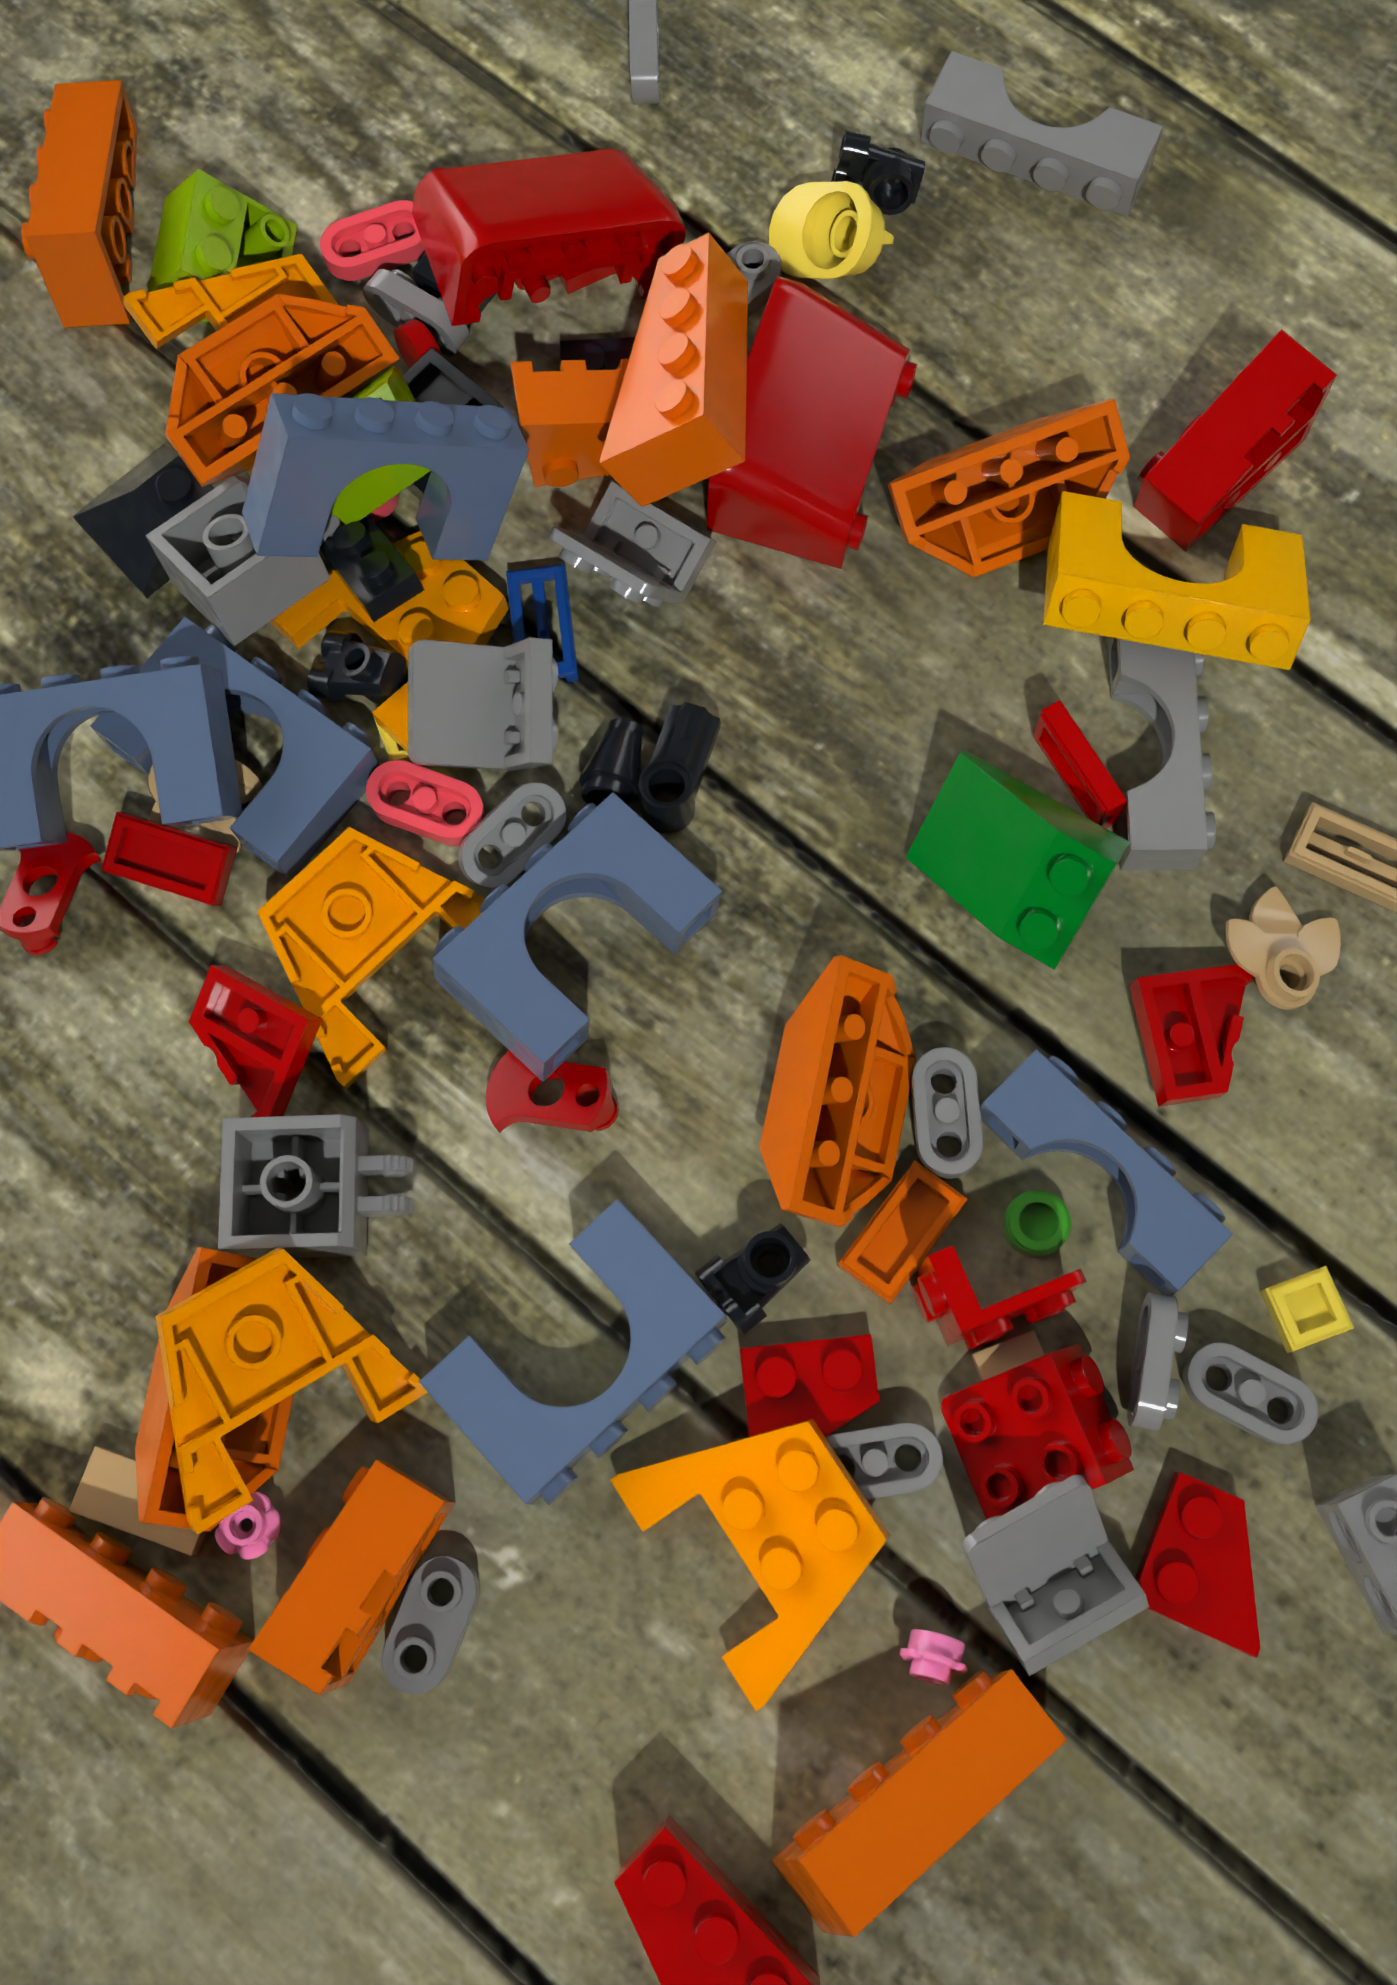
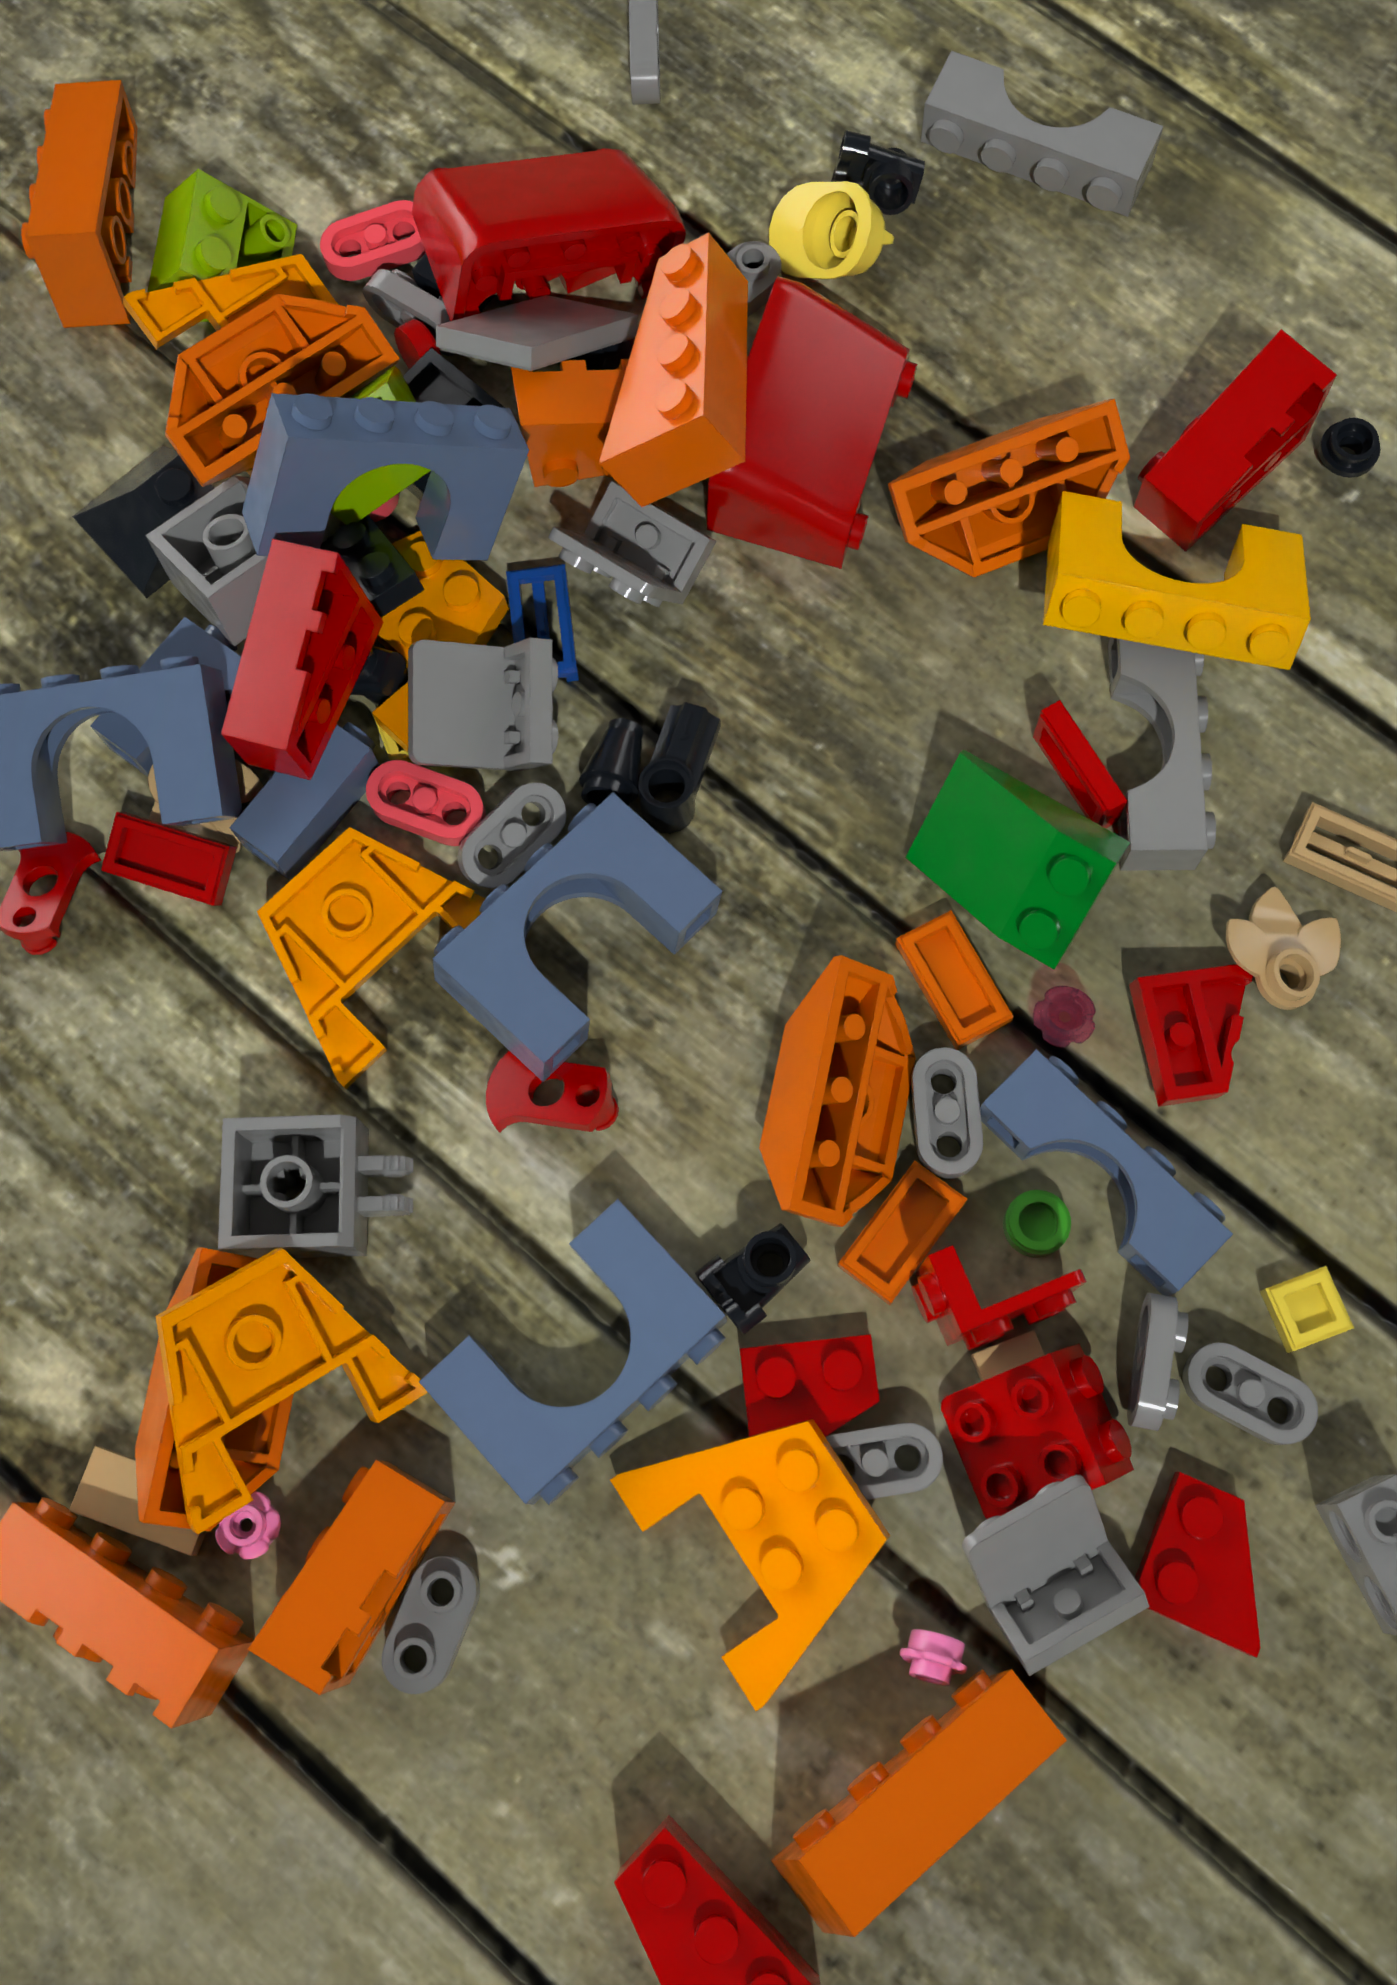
(255, 1037): red wing -> none
(299, 659): none -> red wedge
(536, 332): none -> light grey tile
(954, 980): none -> orange tile
(1067, 1000): none -> clear pink plate
(1356, 435): none -> black plate

